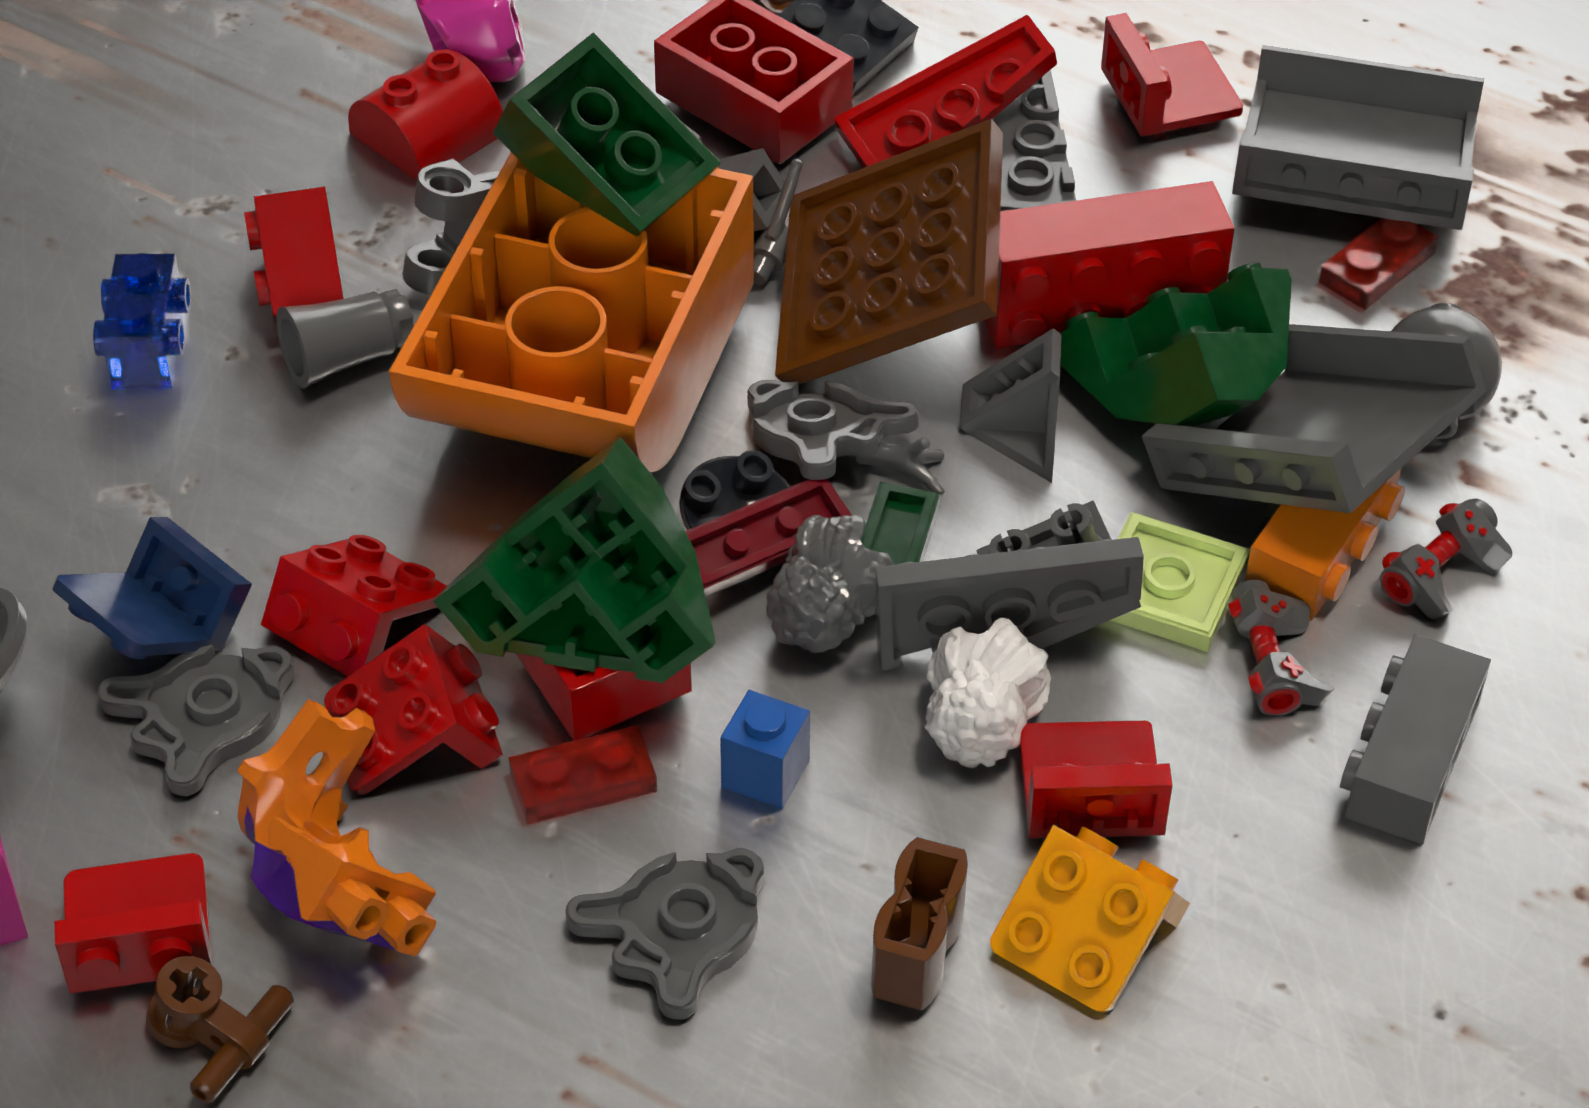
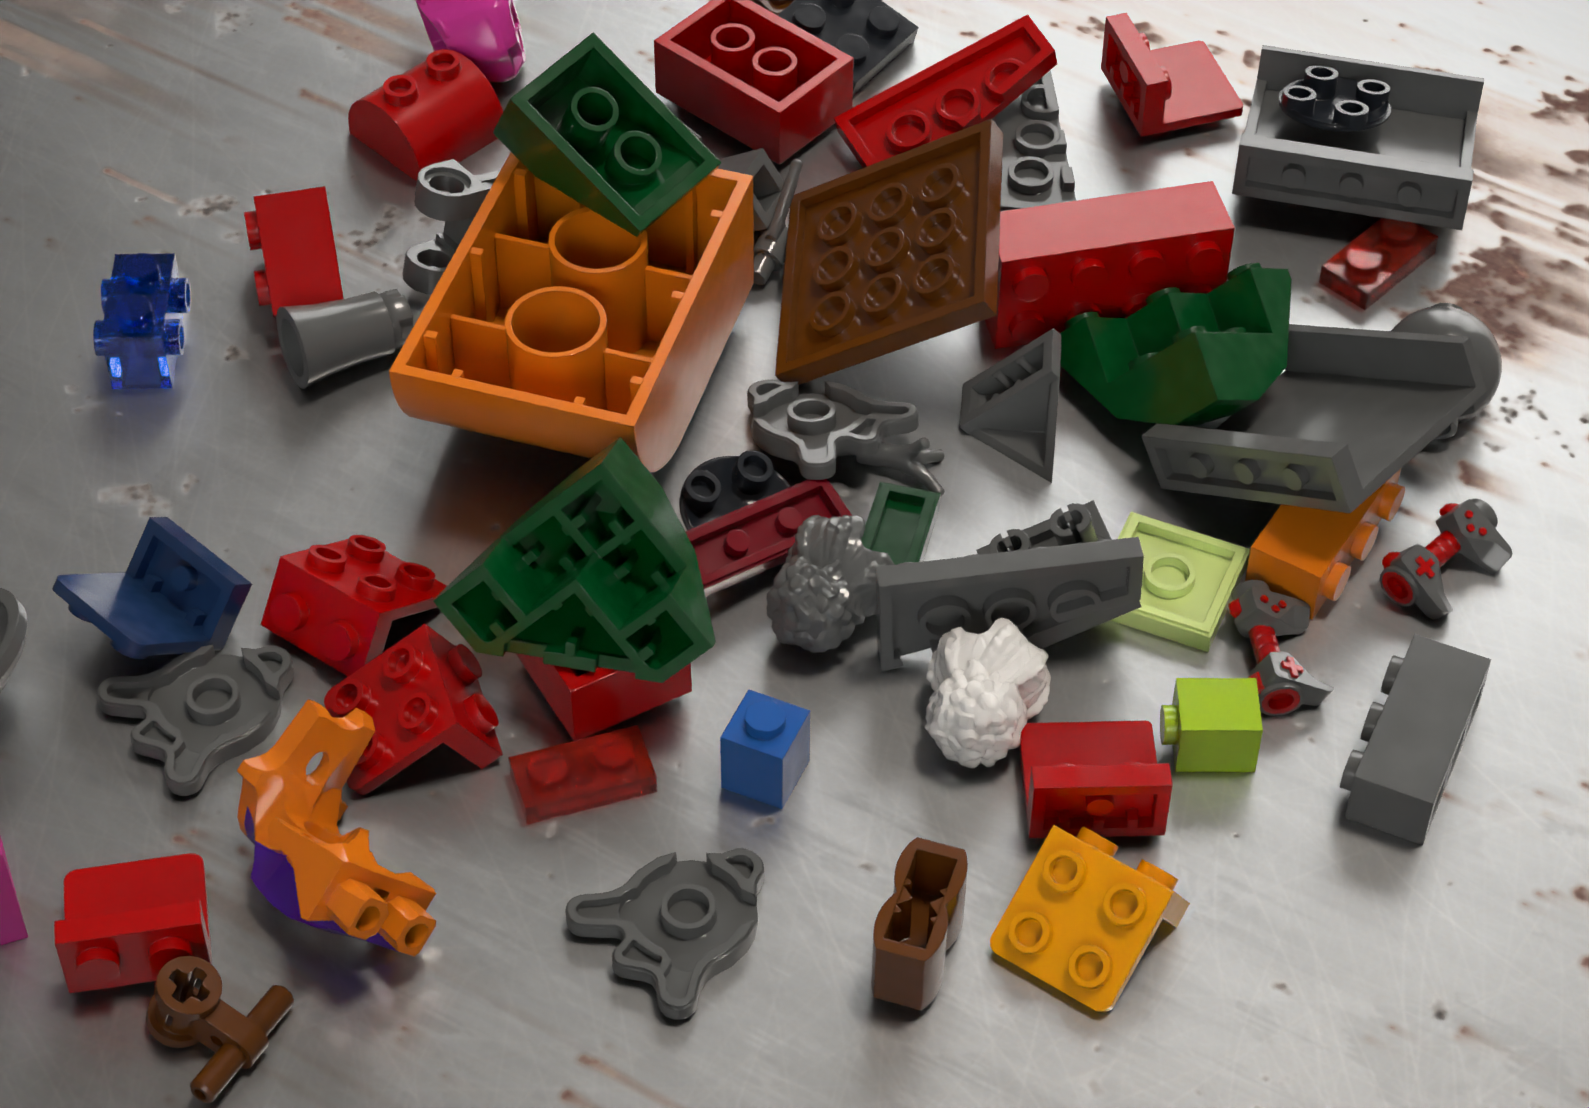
(1213, 725): none -> lime brick
(1335, 102): none -> black dish

